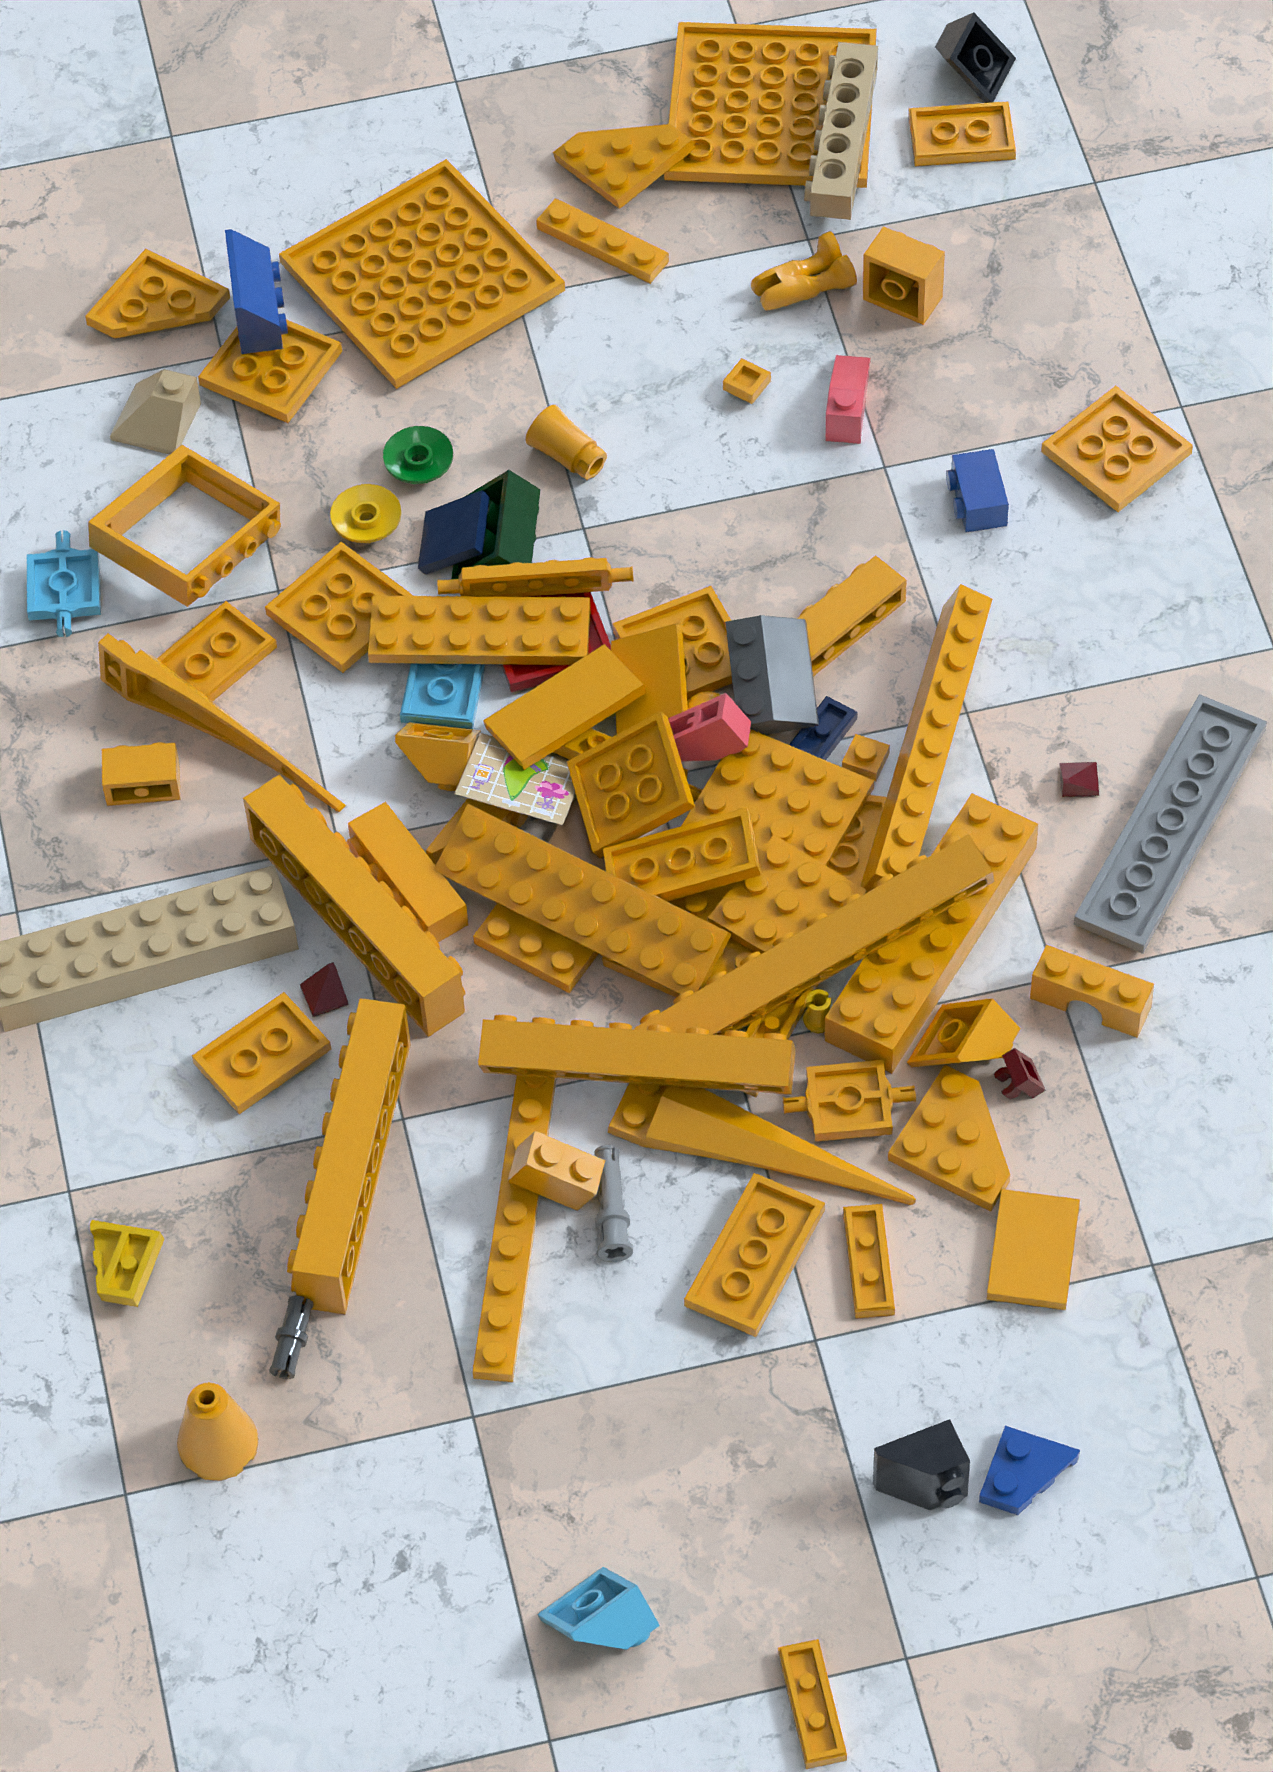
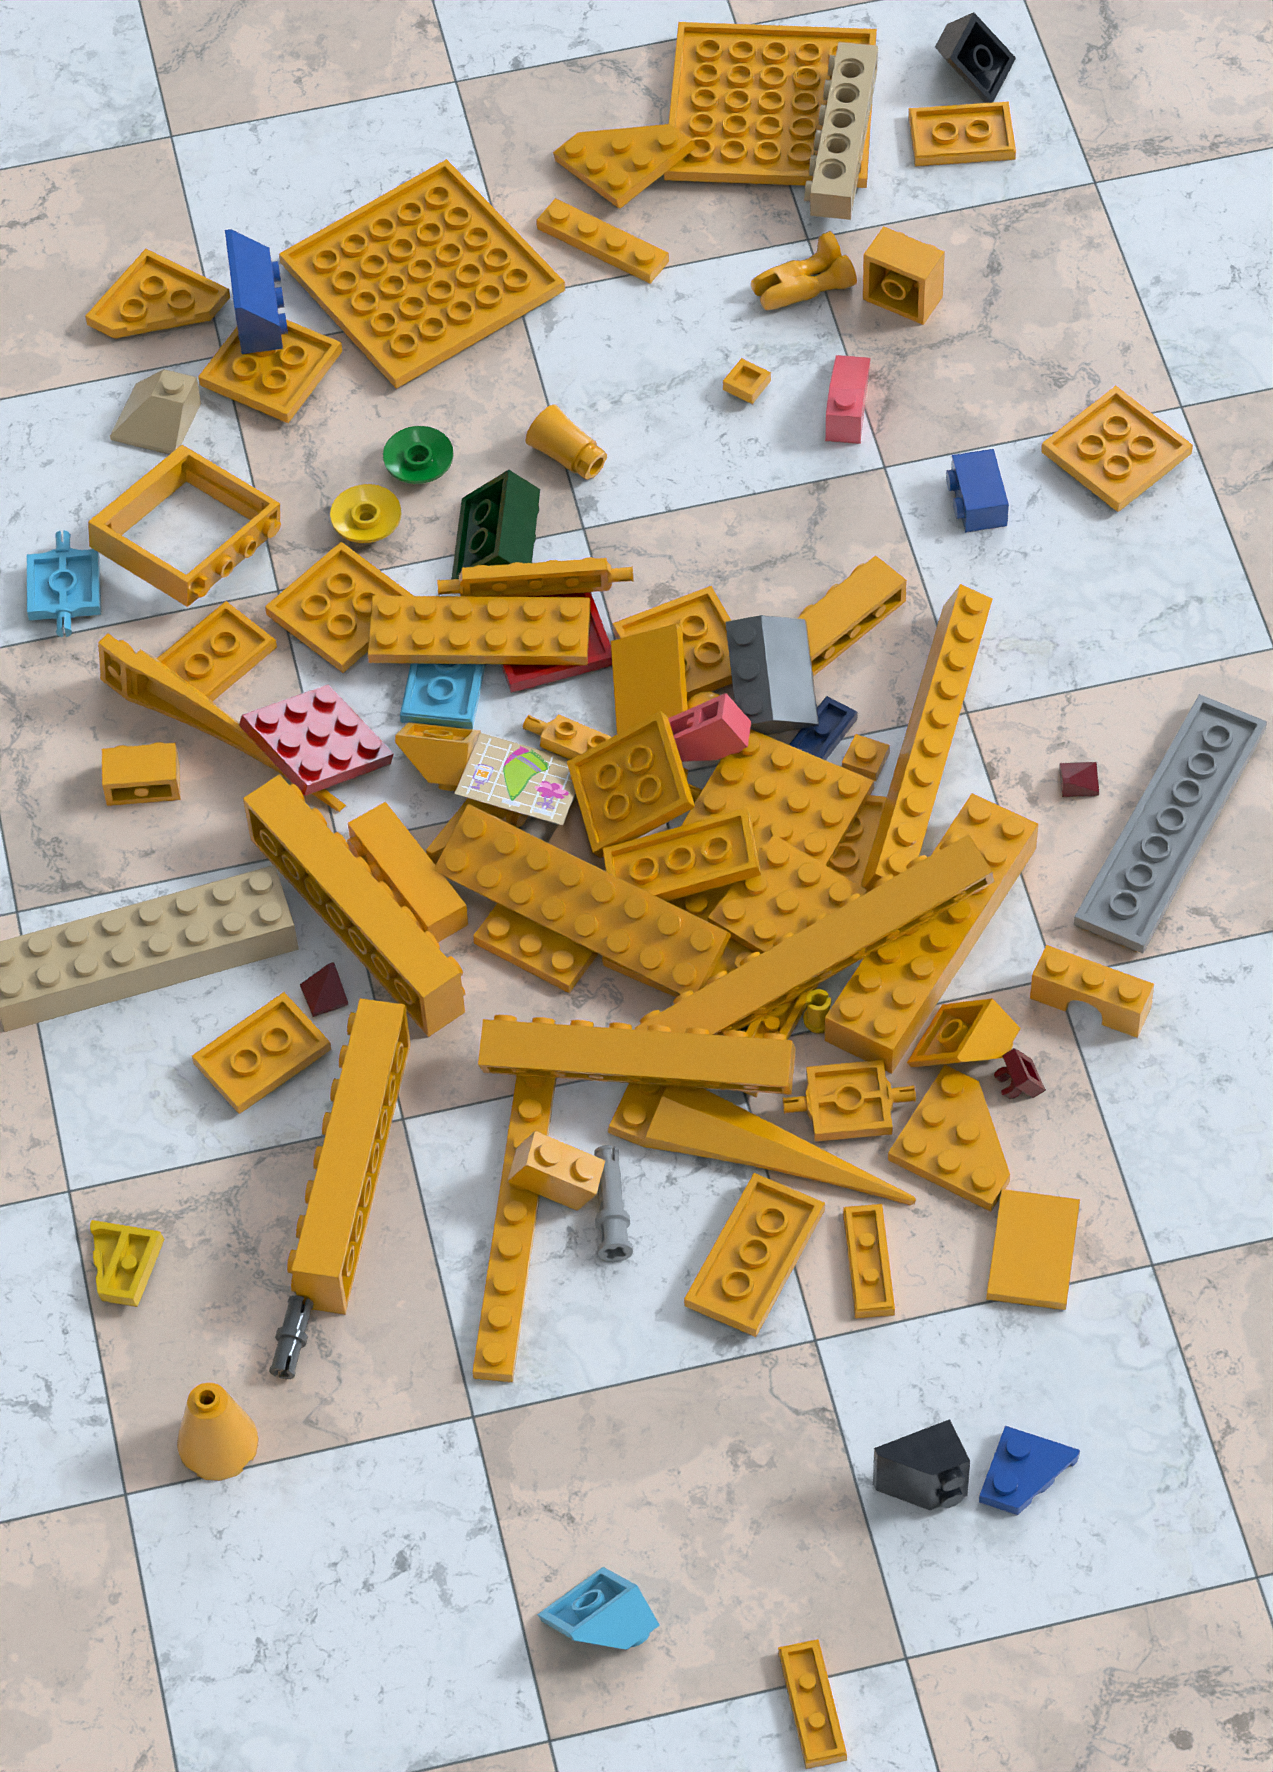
(316, 739): none -> plate
(453, 532): dark blue tile -> none
(564, 706): light orange tile -> none

